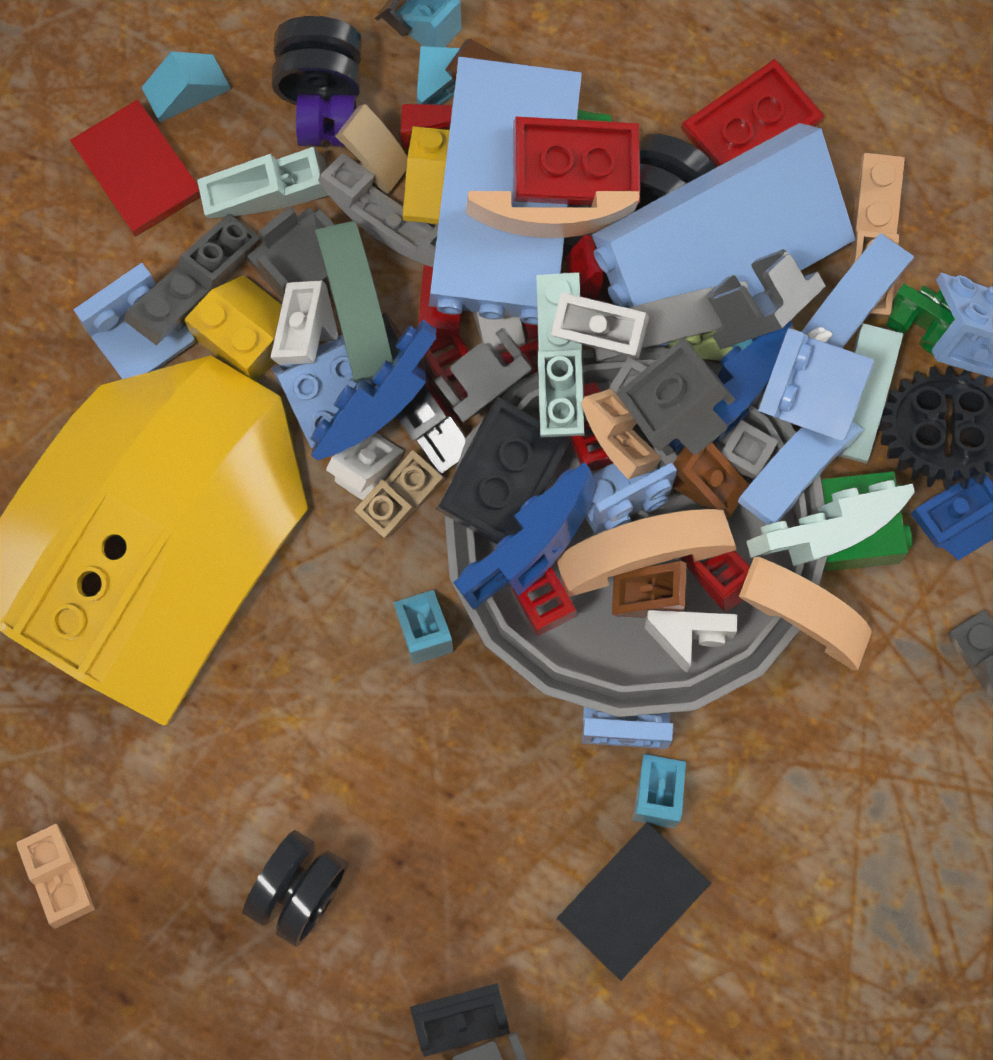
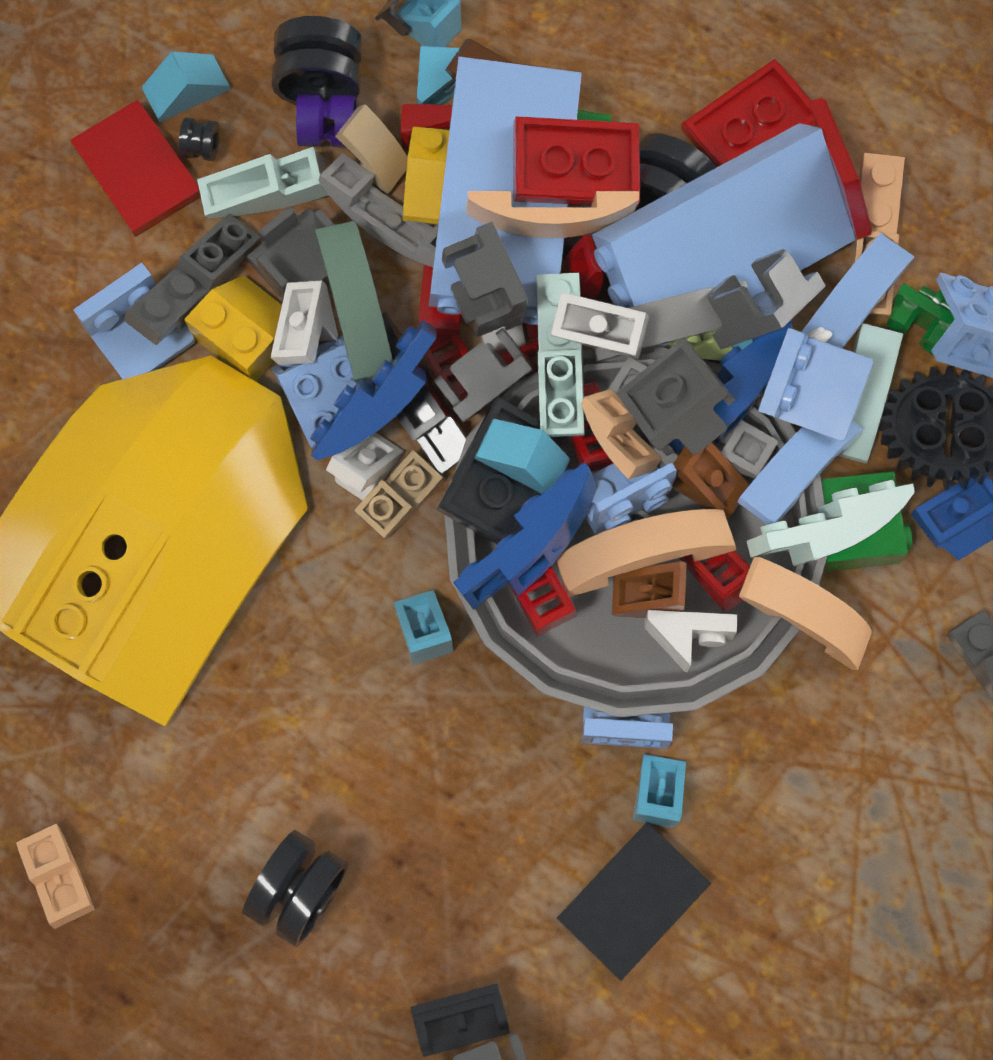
(199, 139): none -> black wheel
(488, 282): none -> dark grey panel
(523, 454): none -> medium azure slope
(843, 167): none -> red tile

